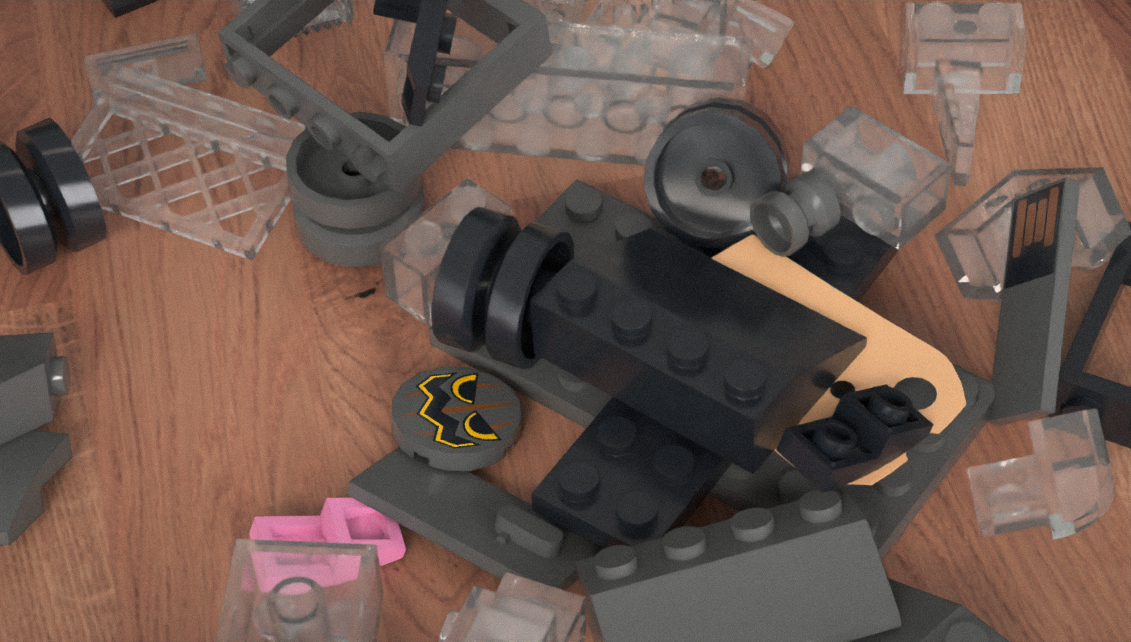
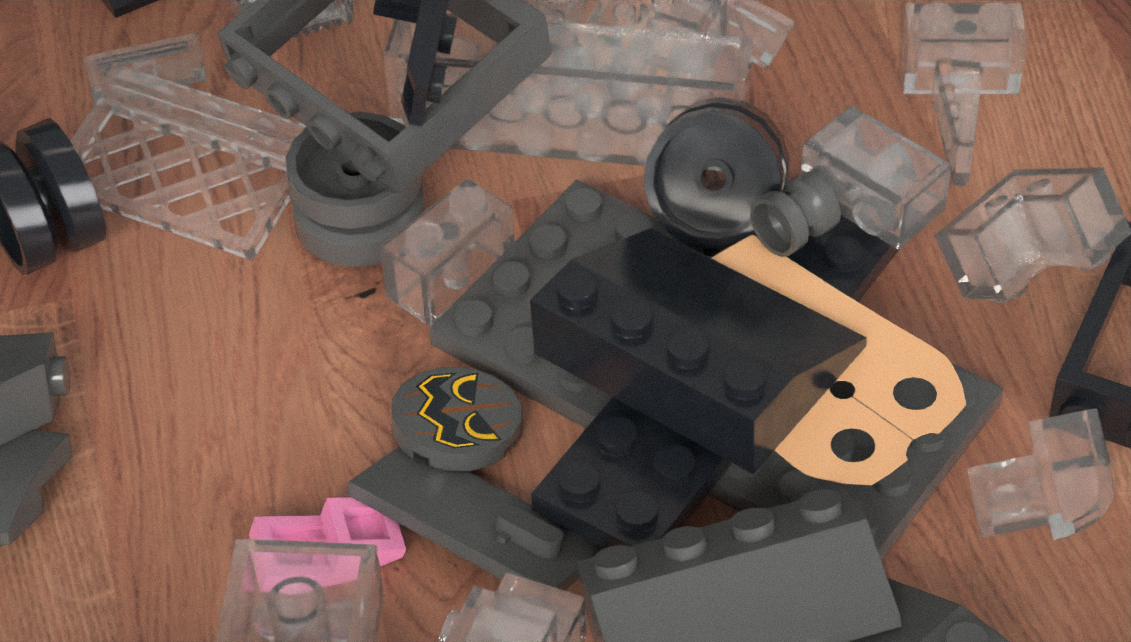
(489, 283): black wheel -> none
(859, 438): black slope -> none
(1034, 302): dark grey piece -> none

